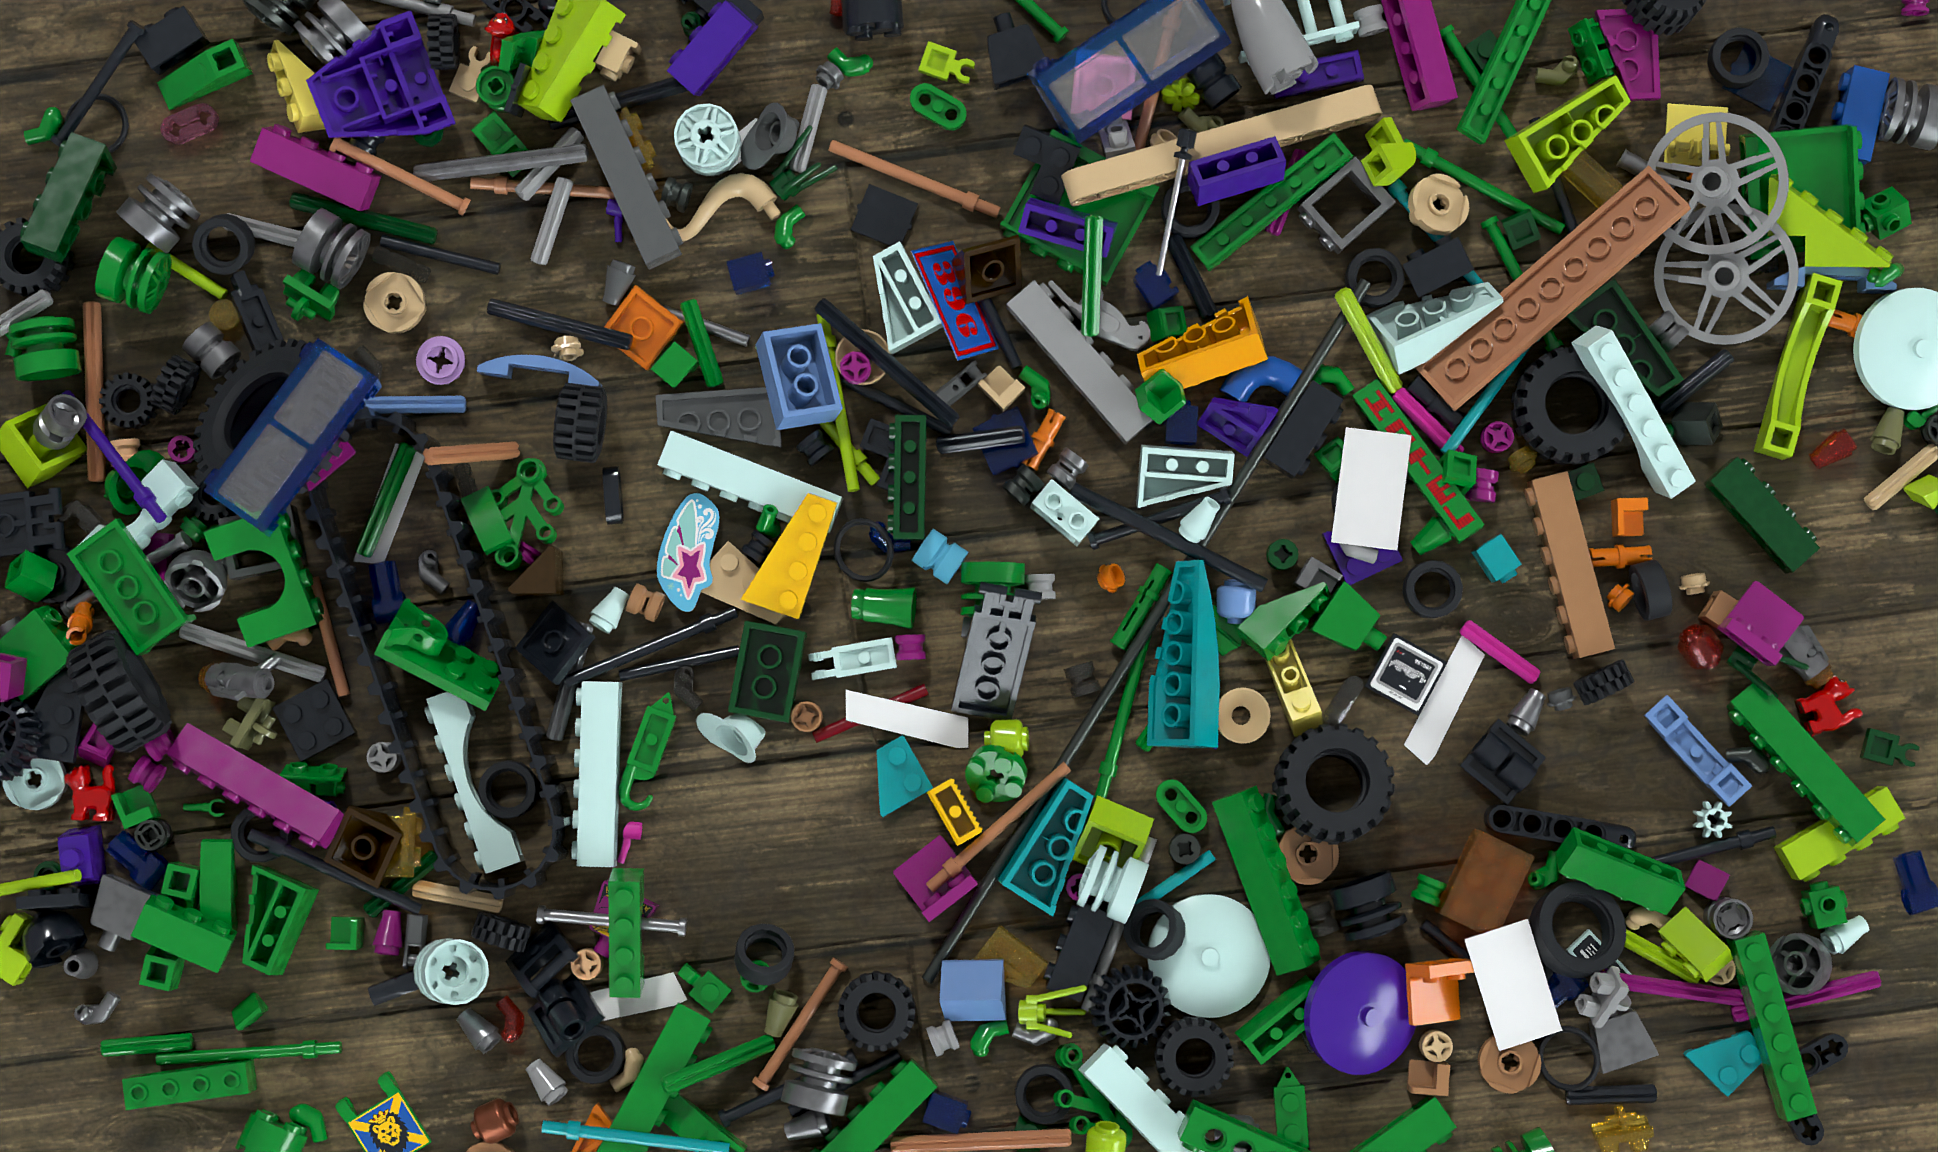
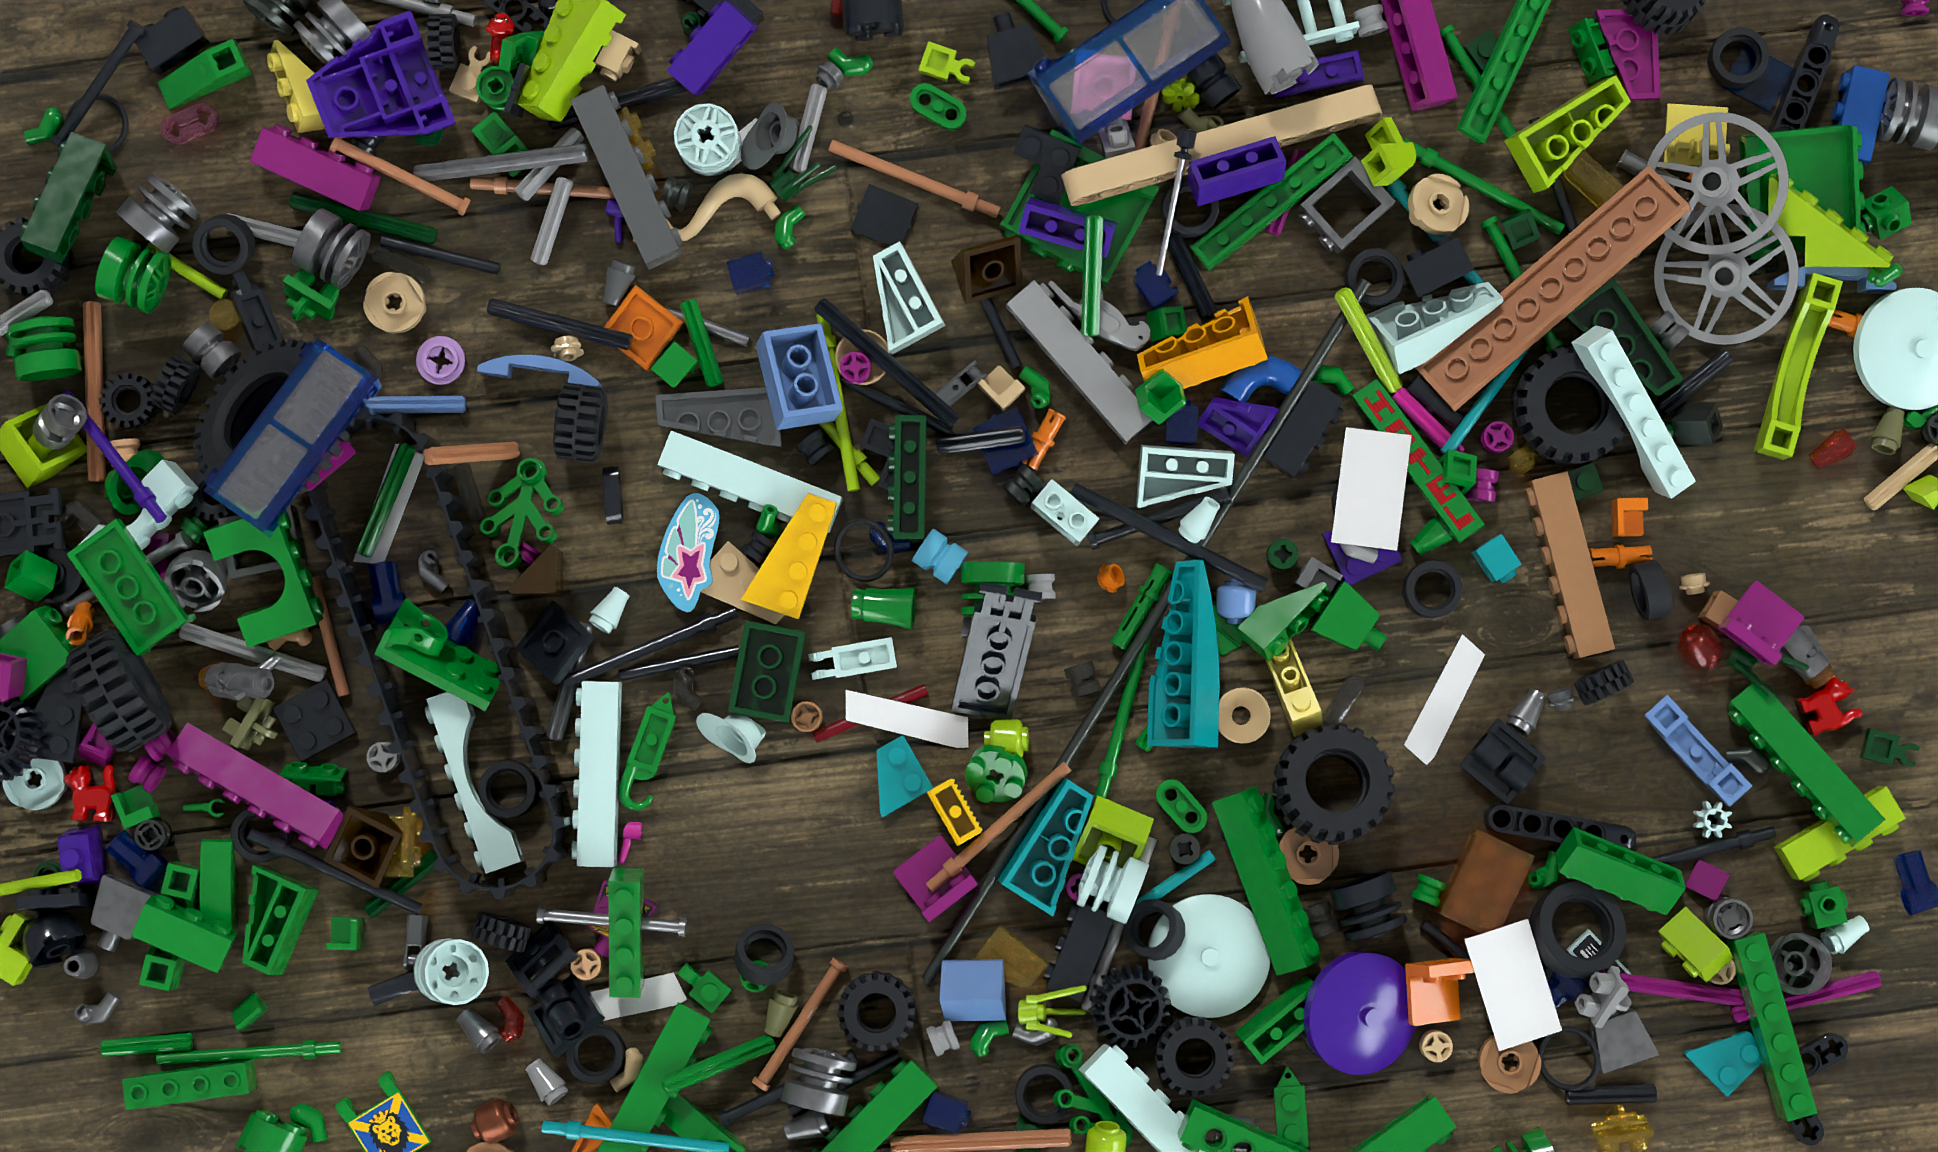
(173, 447): magenta bush -> none
(389, 934): magenta cone -> none
(451, 895): tan axle -> none
(487, 520): green slope -> none
(639, 599): medium nougat wheel -> none
(910, 647): magenta wheel -> none
(962, 322): sticker -> none
(1071, 462): flat silver wheel -> none
(1331, 457): green slope -> none
(1405, 674): tile -> none
(1428, 1077): medium nougat panel -> none
(1500, 652): dark pink axle -> none
(1560, 74): olive arm -> none
(1619, 597): orange plate -> none
(1640, 916): tan arm -> none
(1658, 956): lime axle -> none
(1762, 515): dark green brick -> none

